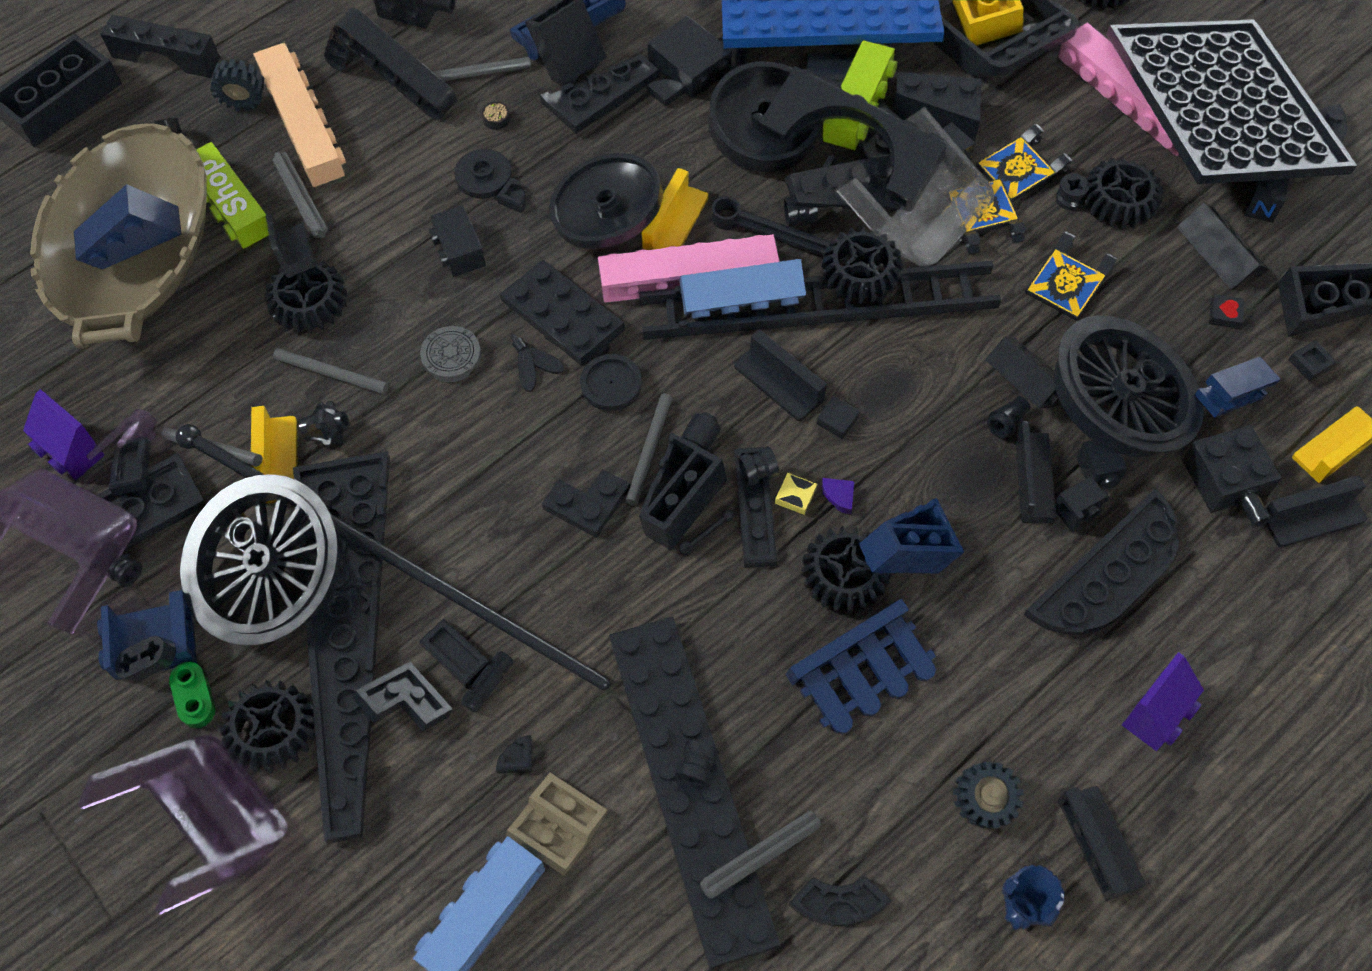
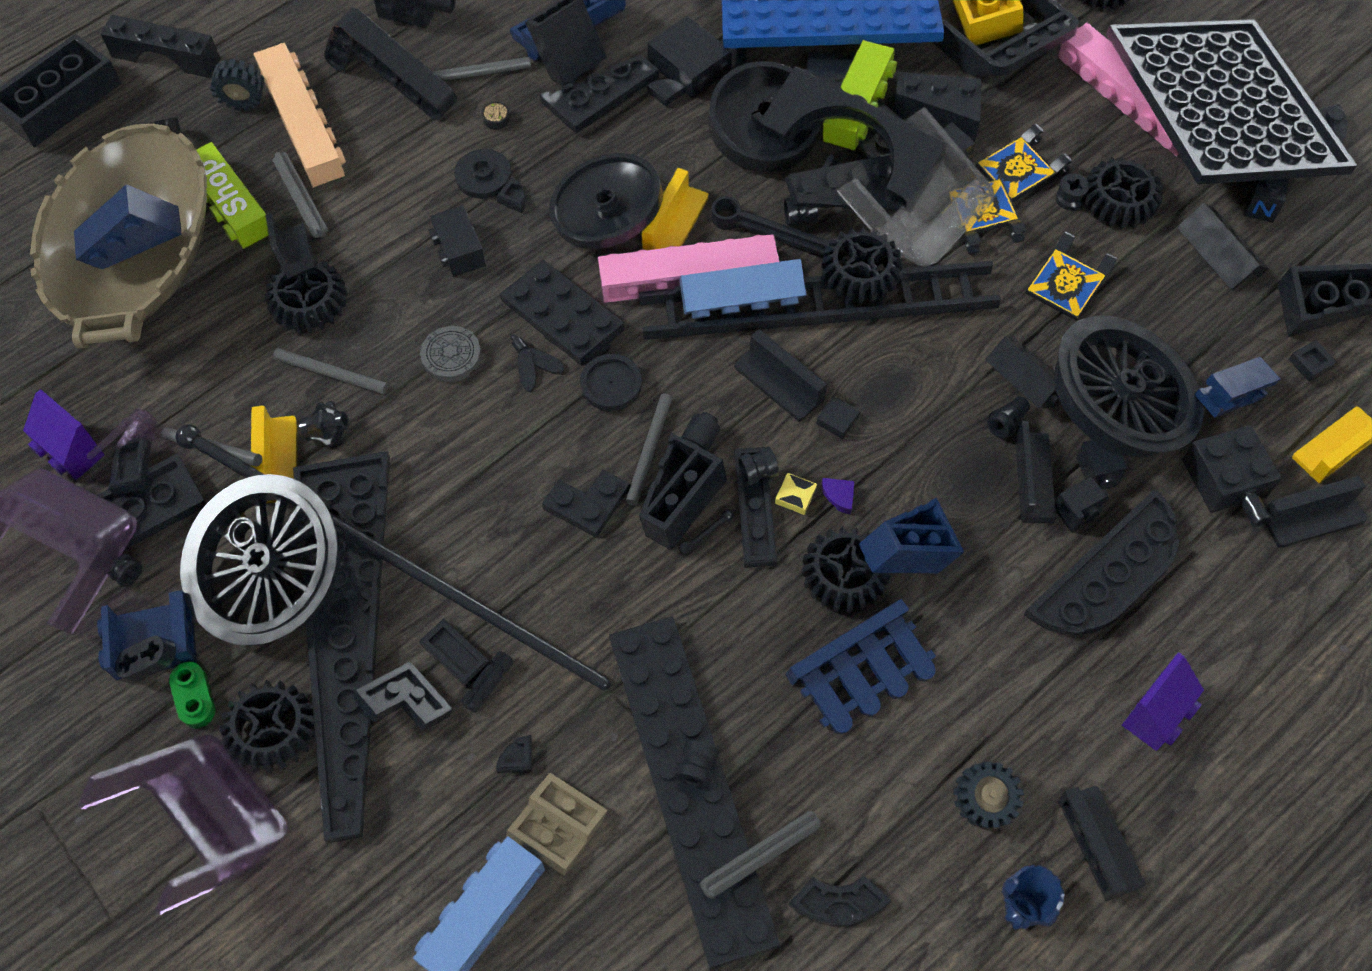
(1226, 311): black tile -> none

